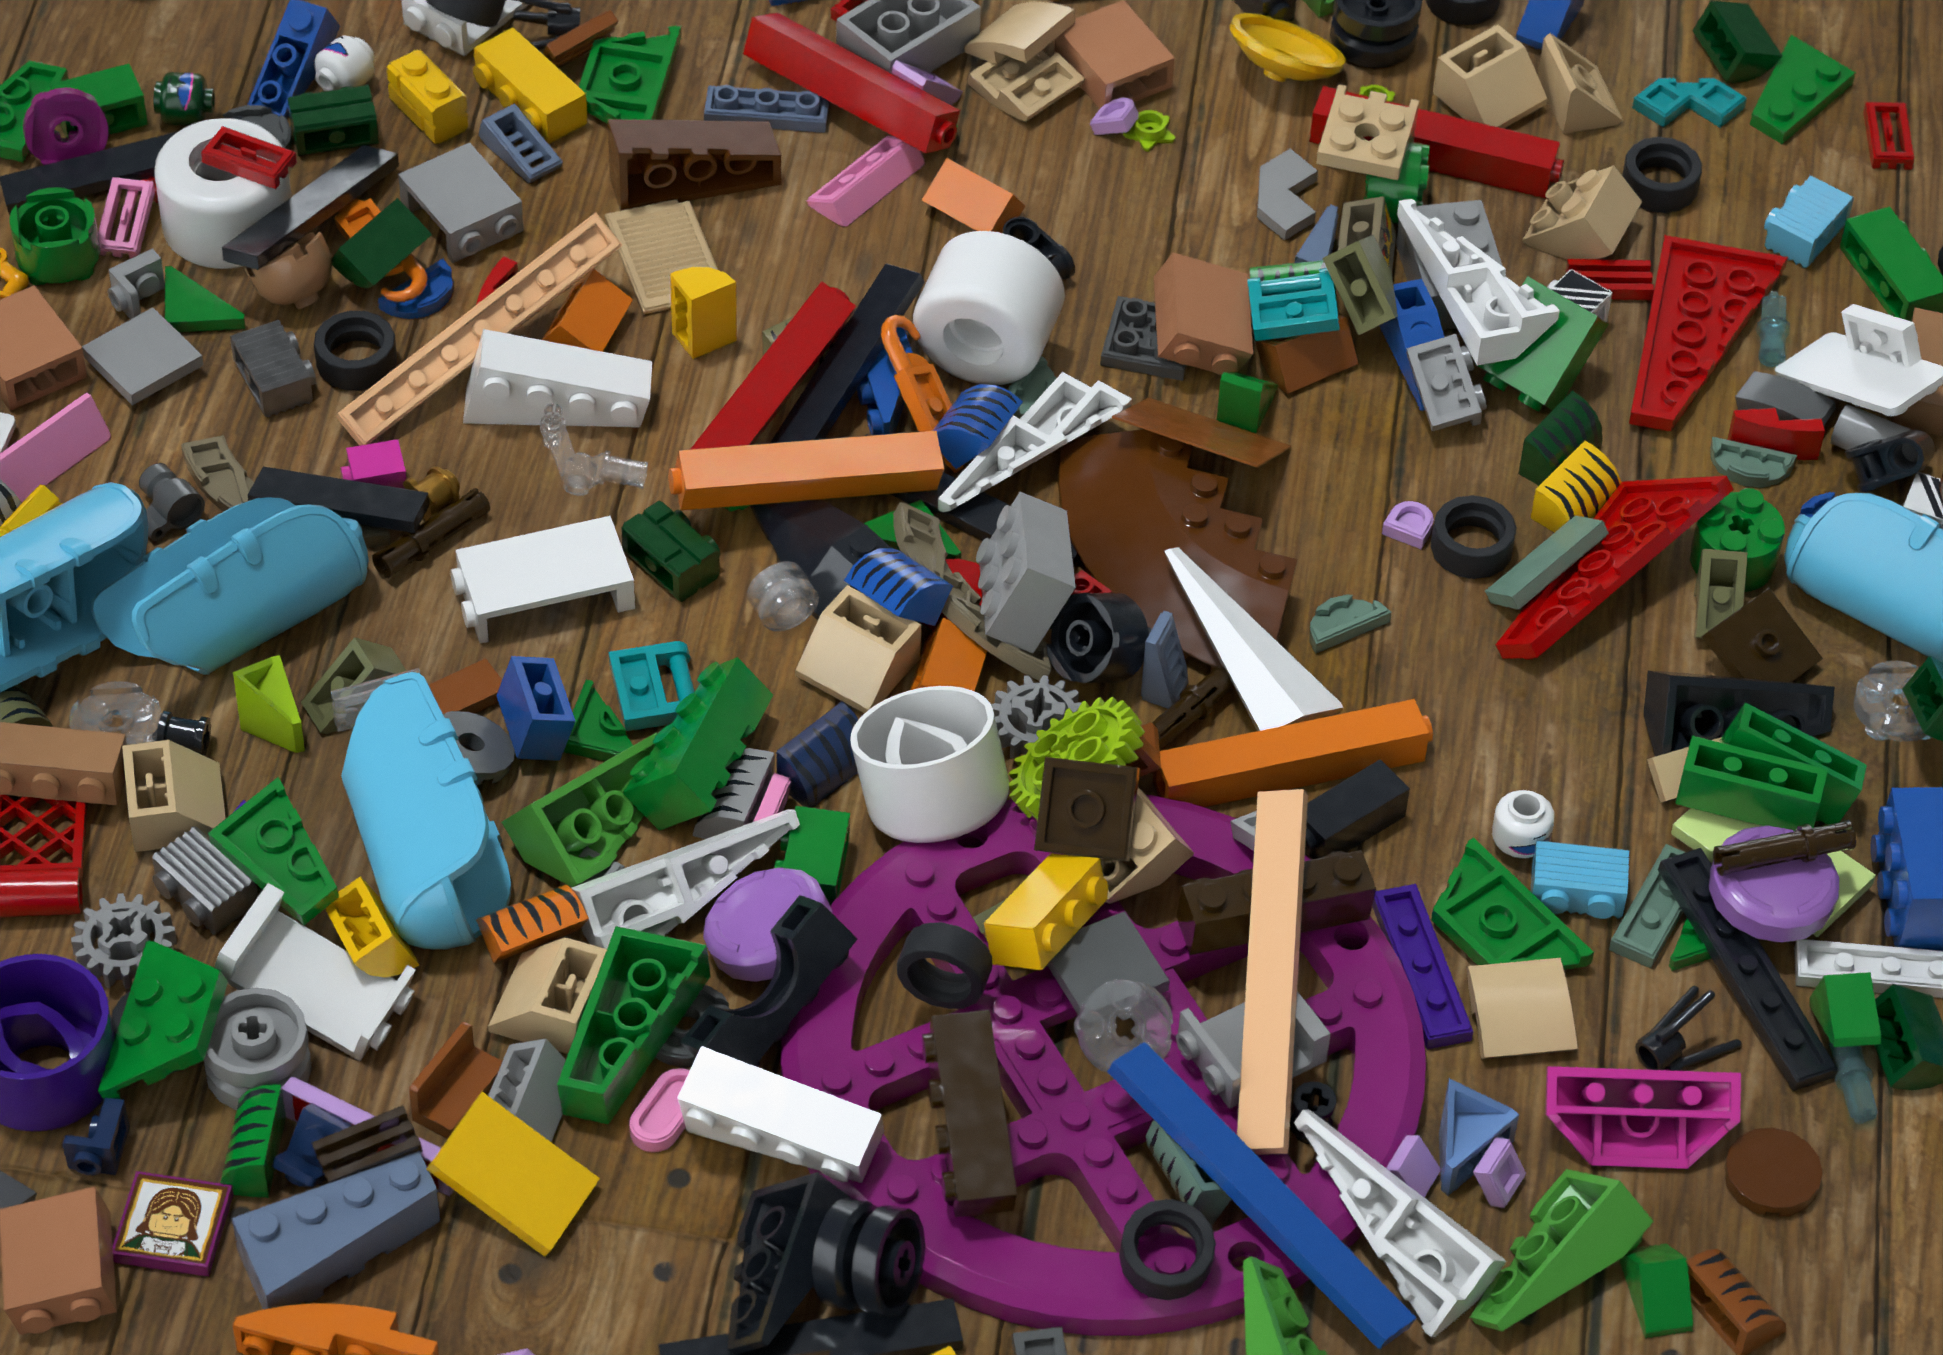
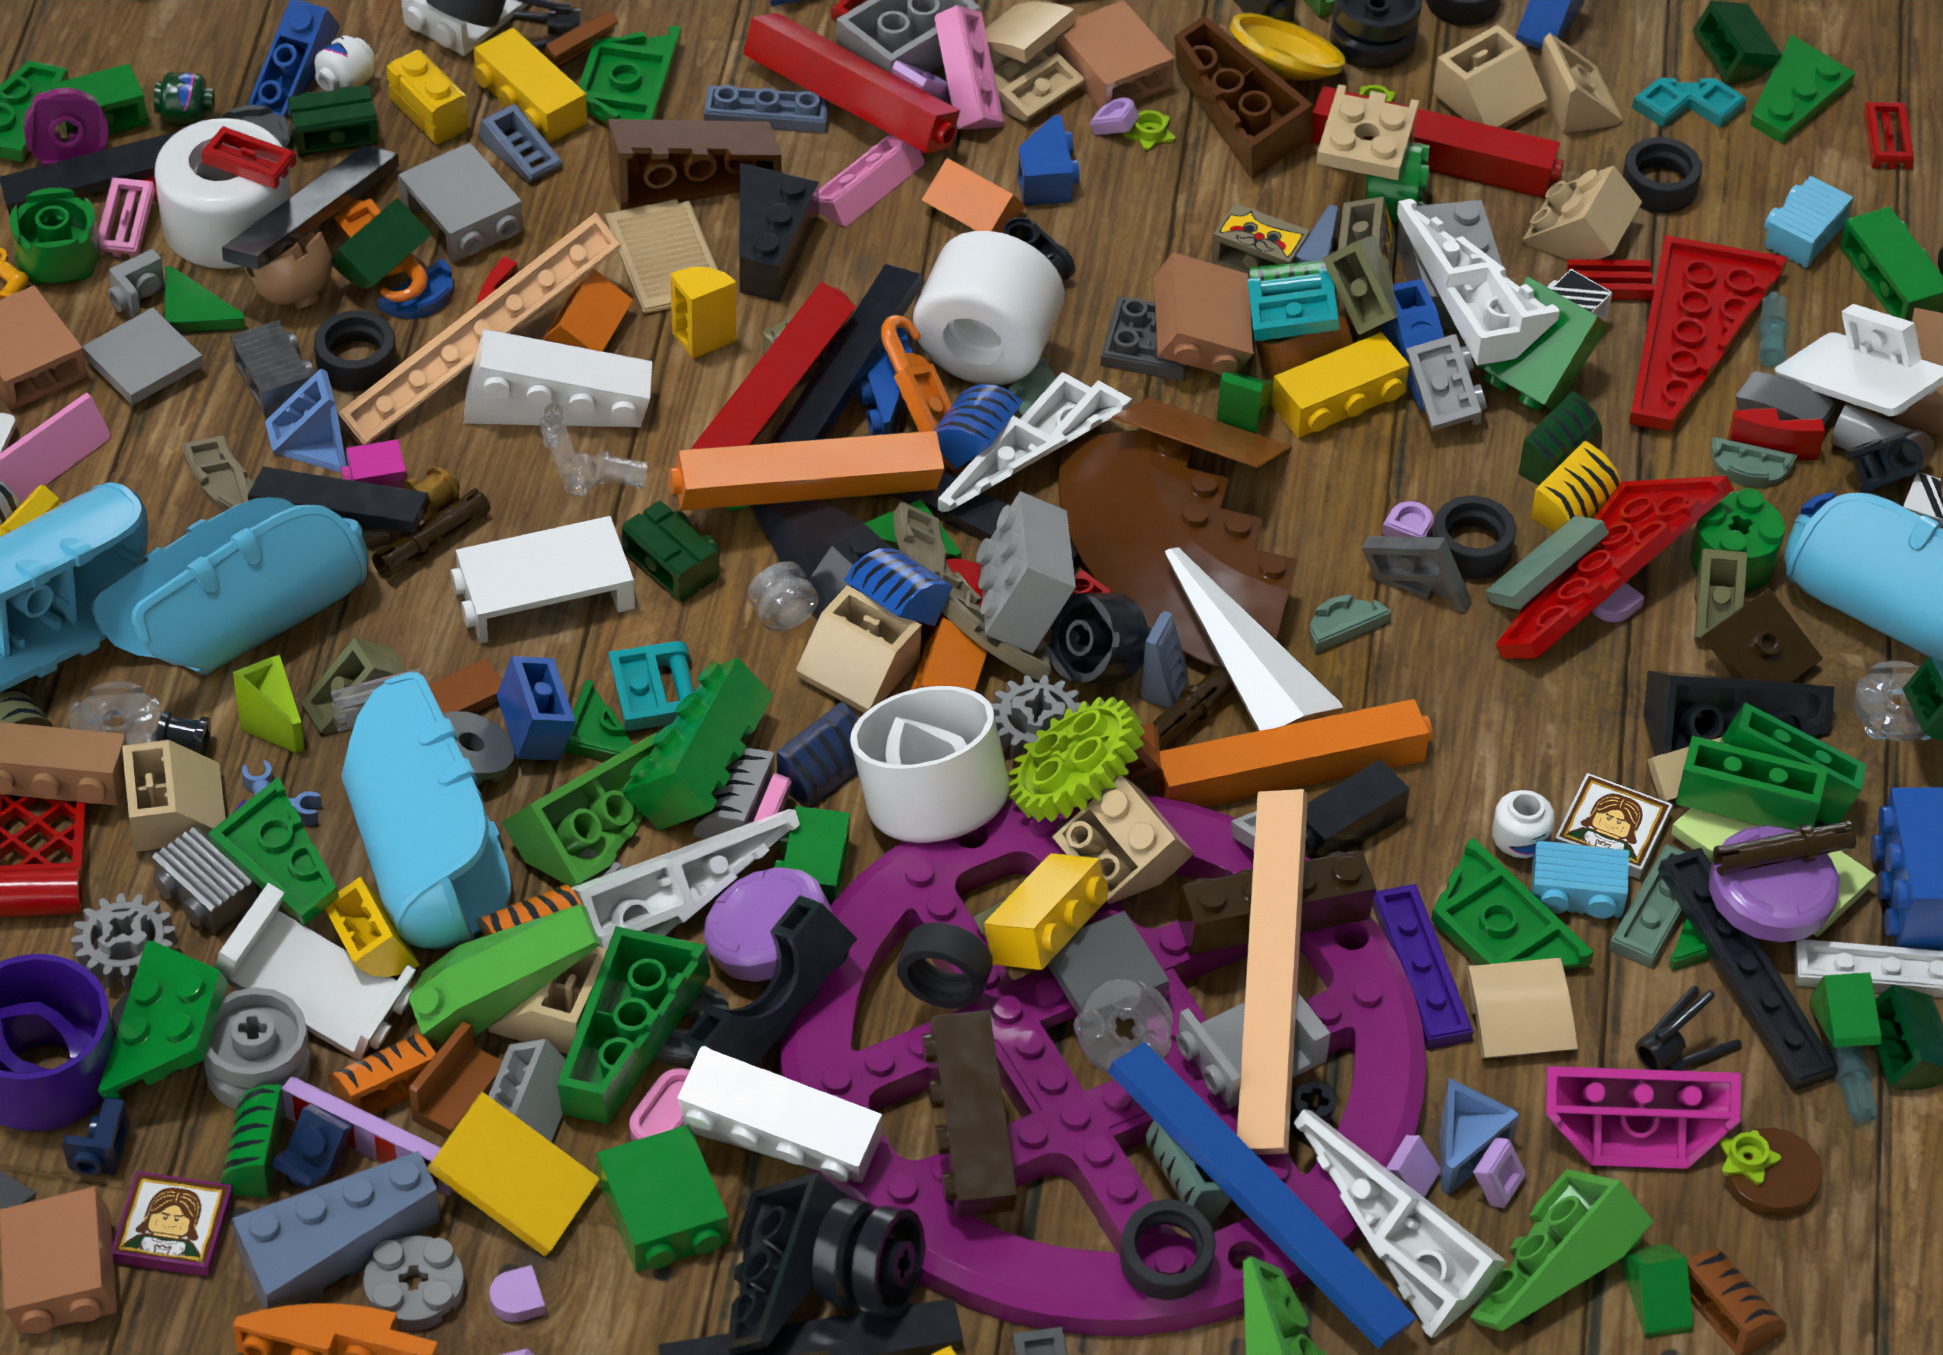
(174, 501): dark grey piece -> none
(301, 802): none -> medium blue arm
(309, 426): none -> medium blue slope
(364, 1140): dark brown tile -> none
(383, 1076): none -> orange brick
(414, 1257): none -> light grey plate
(499, 972): none -> bright green wedge
(516, 1295): none -> lavender tile
(662, 1198): none -> green brick
(774, 228): none -> black wedge
(969, 68): none -> bright pink slope
(1045, 165): none -> blue slope
(1087, 809): dark brown plate -> none
(1242, 96): none -> reddish brown wedge
(1255, 240): none -> dark tan brick
(1277, 201): light grey tile -> none
(1339, 385): none -> yellow brick
(1417, 566): none -> flat silver wing
(1615, 818): none -> tile
(1619, 604): none -> lavender tile
(1750, 1144): none -> lime plate

